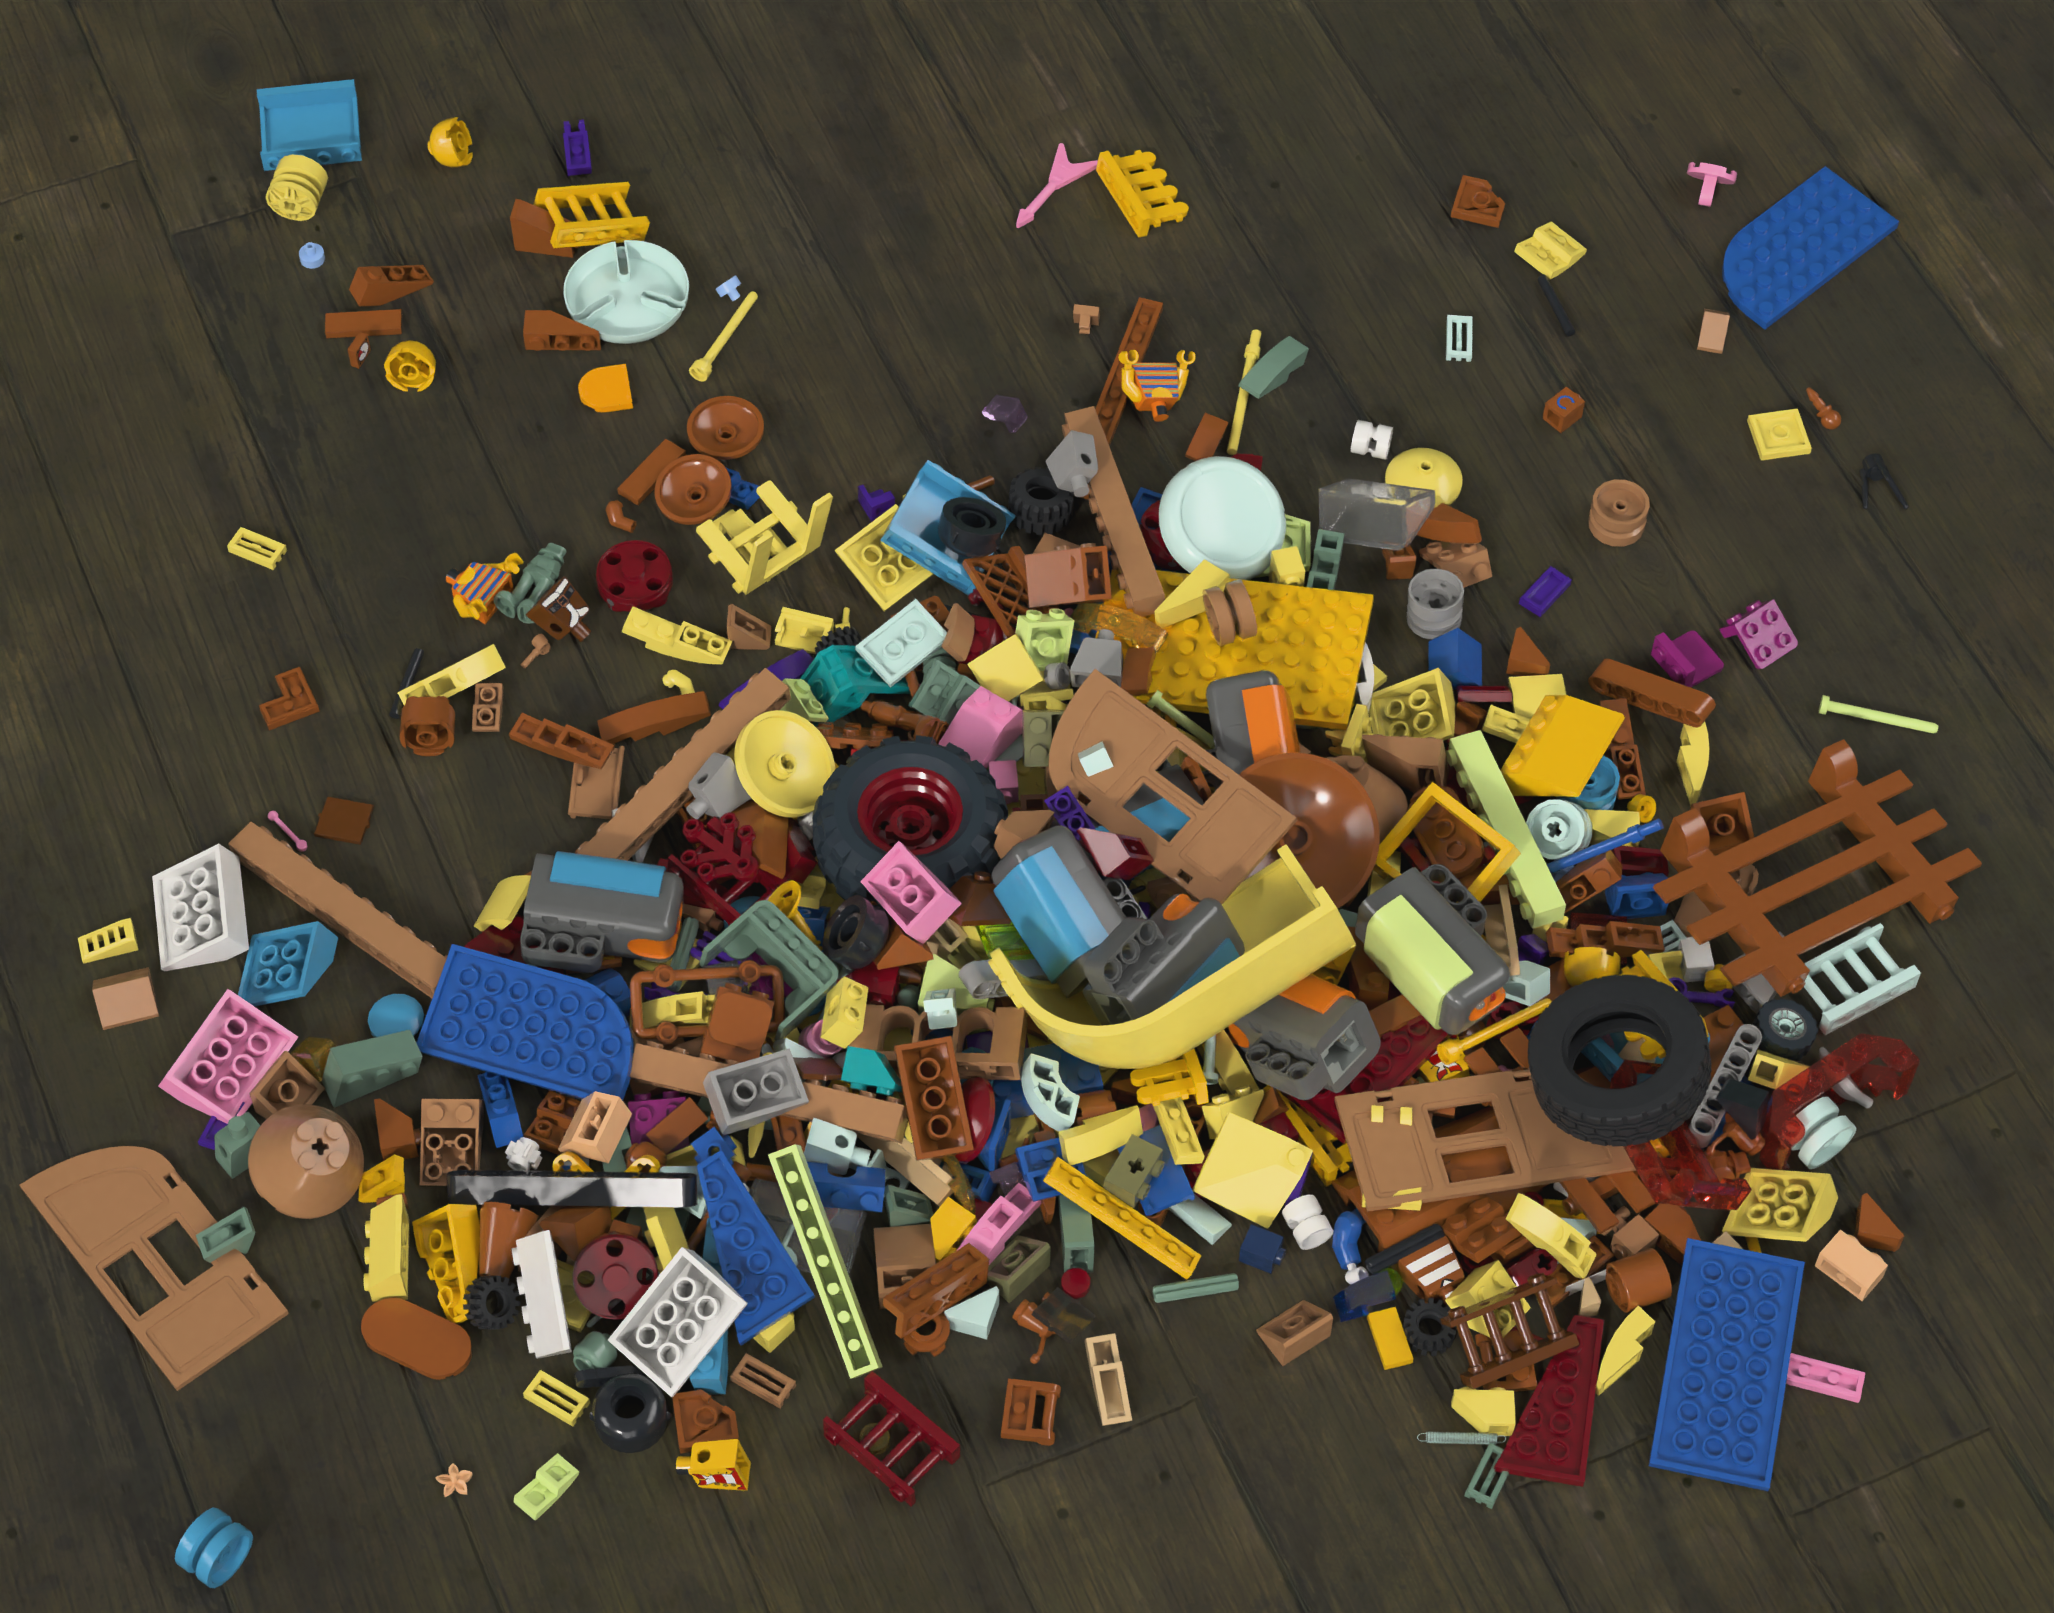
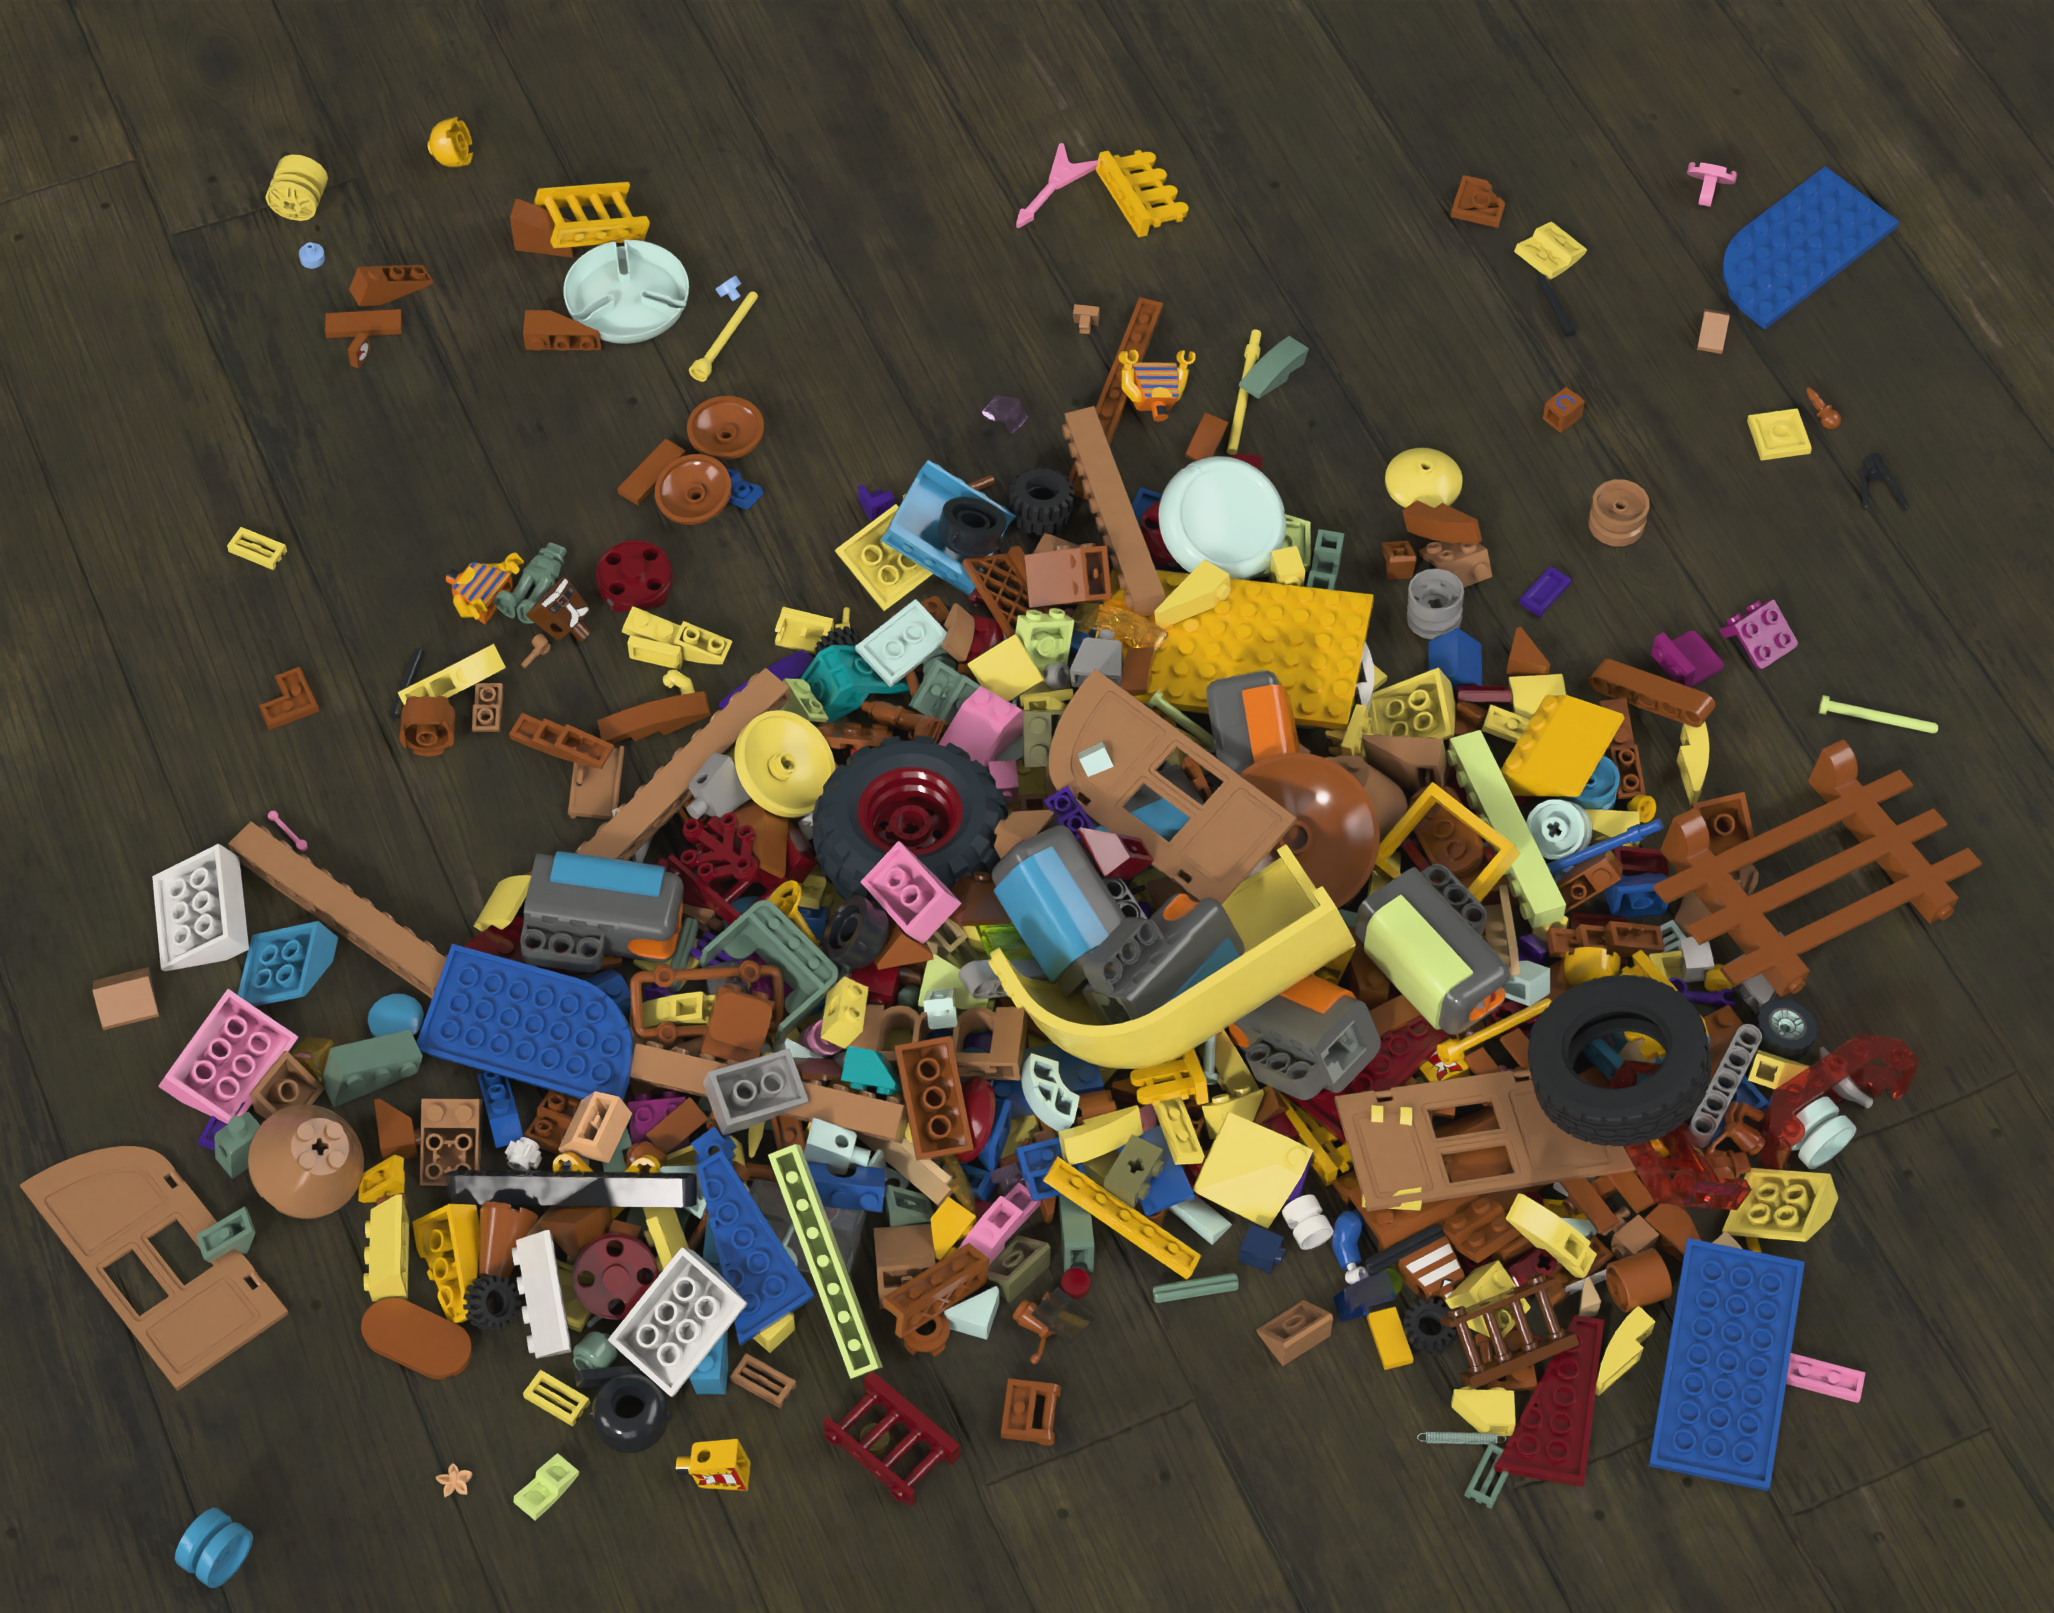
(119, 947): light yellow slope -> none
(310, 122): dark azure panel -> none
(344, 820): reddish brown piece -> none
(410, 366): yellow cylinder -> none
(577, 149): dark purple hinge -> none
(606, 389): light orange tile -> none
(616, 517): dark orange arm -> none
(655, 652): none -> light yellow tile
(702, 1419): dark orange plate -> none
(747, 630): medium nougat slope -> none
(753, 544): light yellow piece -> none
(1074, 463): light grey torso -> none
(1108, 1379): tan slope -> none
(1229, 612): medium nougat wheel -> none
(1363, 435): white wheel -> none
(1374, 512): clear windscreen -> none
(1458, 354): light aqua tile -> none
(1745, 1105): black slope -> none
(1851, 1265): light nougat brick -> none
(1875, 1228): dark orange slope -> none
(1877, 992): light aqua fence -> none

